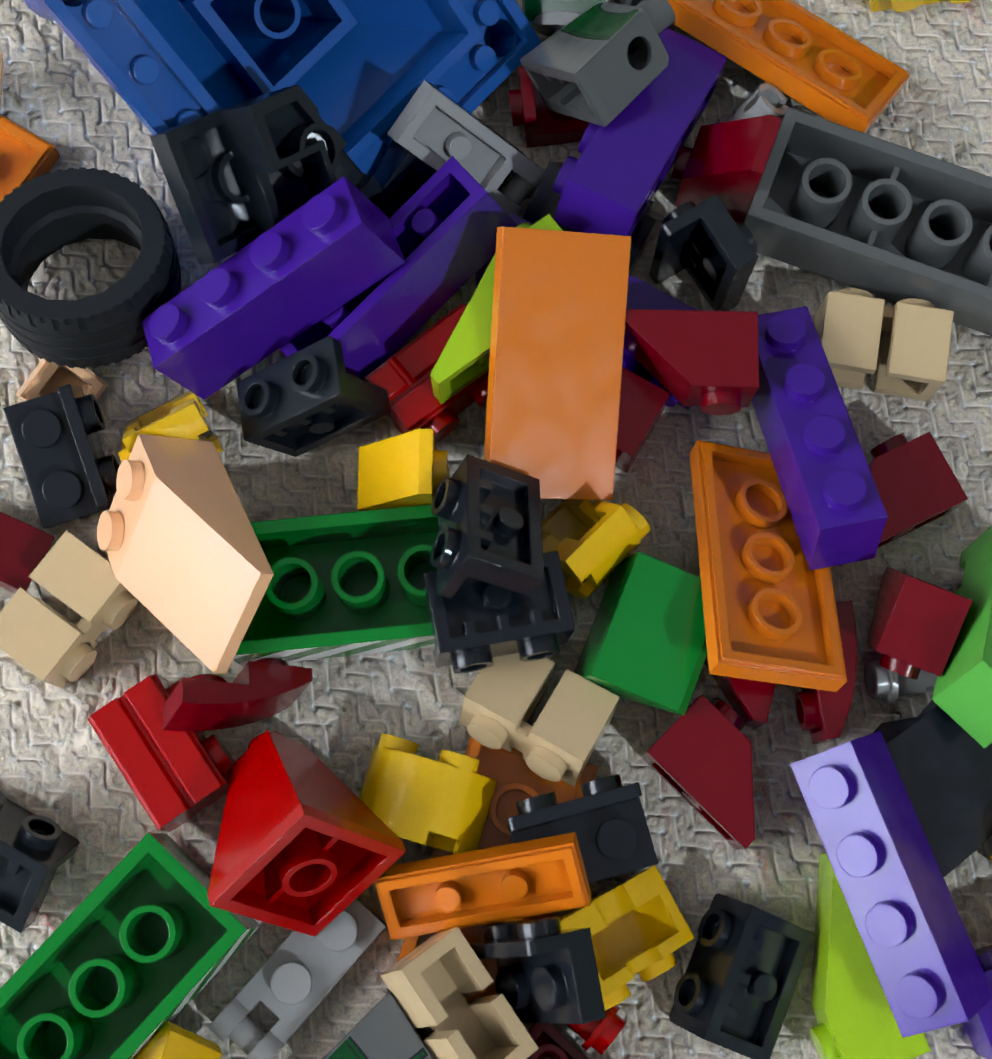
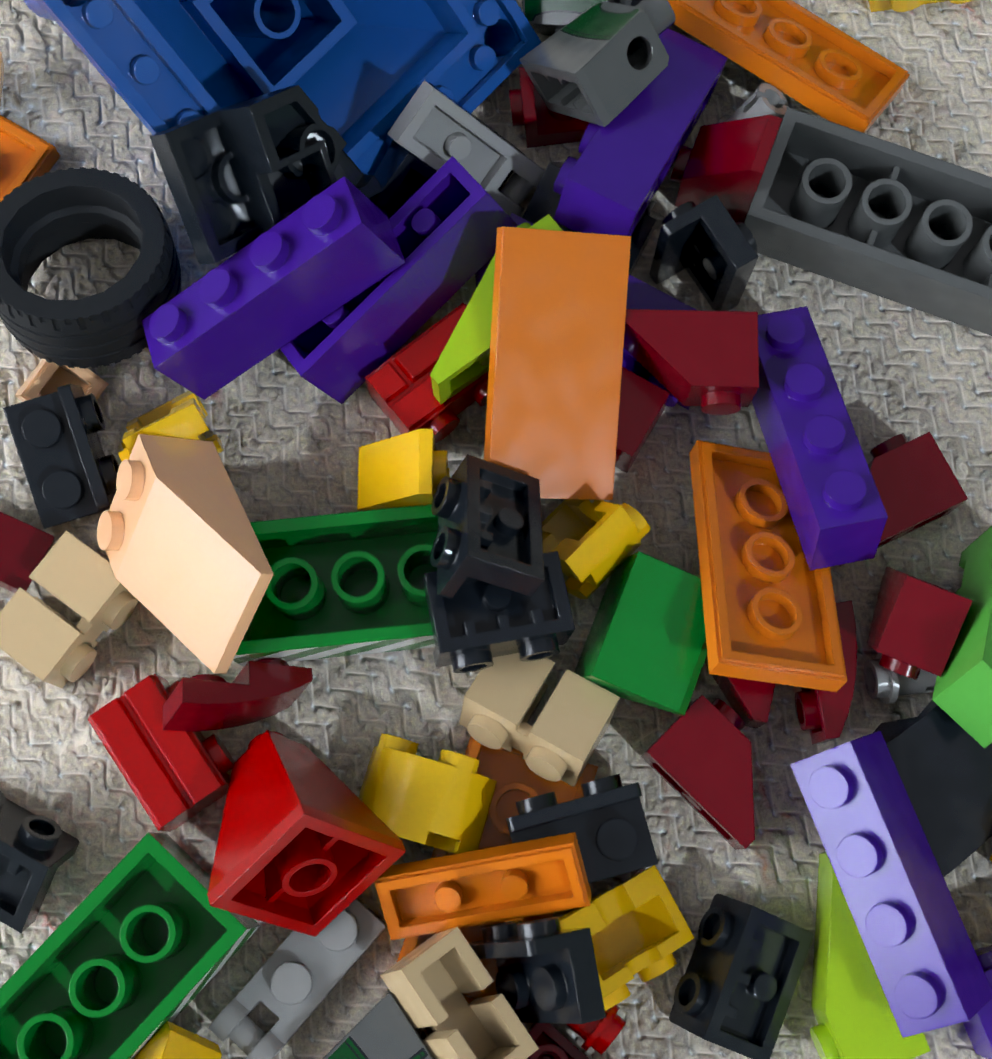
(307, 400): black bracket -> none
(900, 343): tan piece -> none

